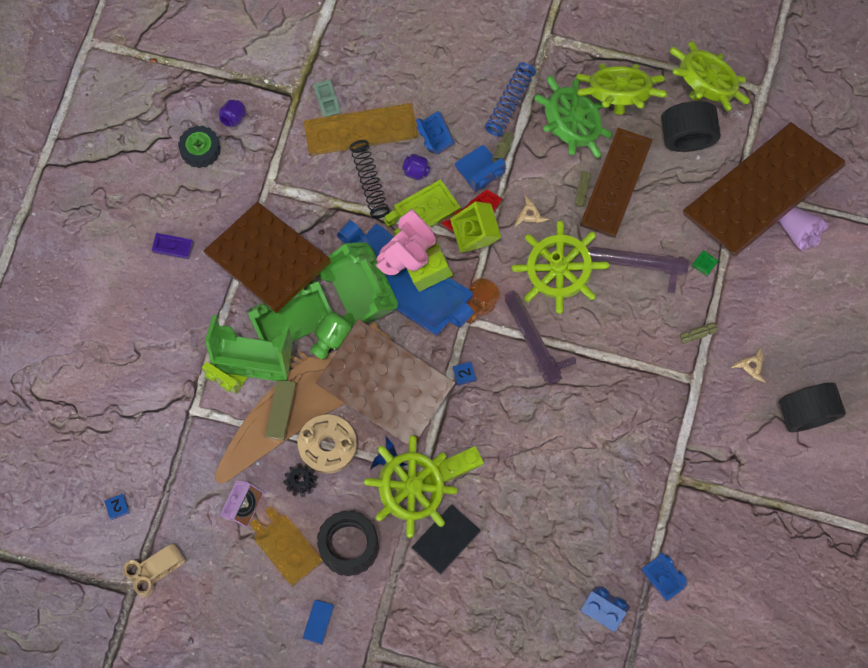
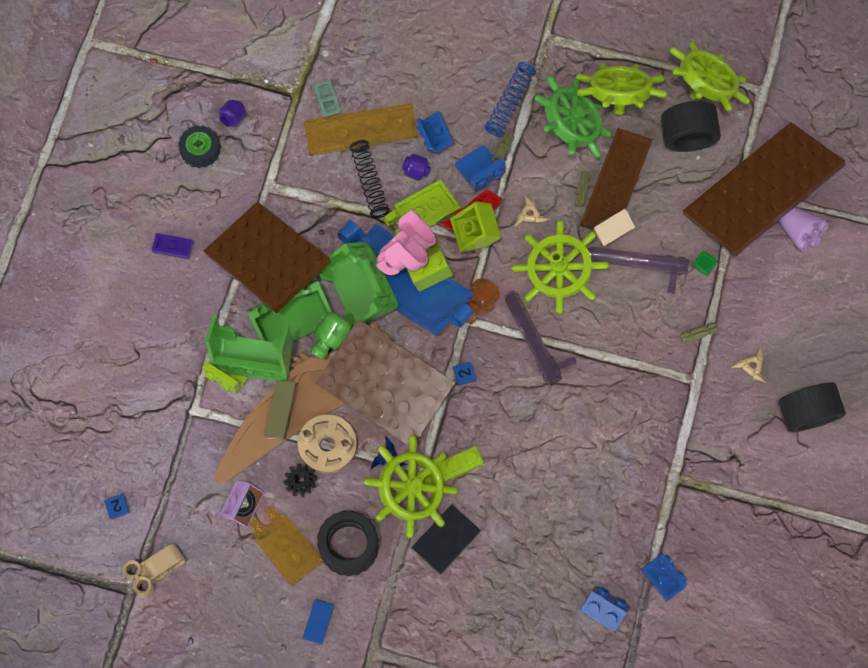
(614, 228): none -> tan slope

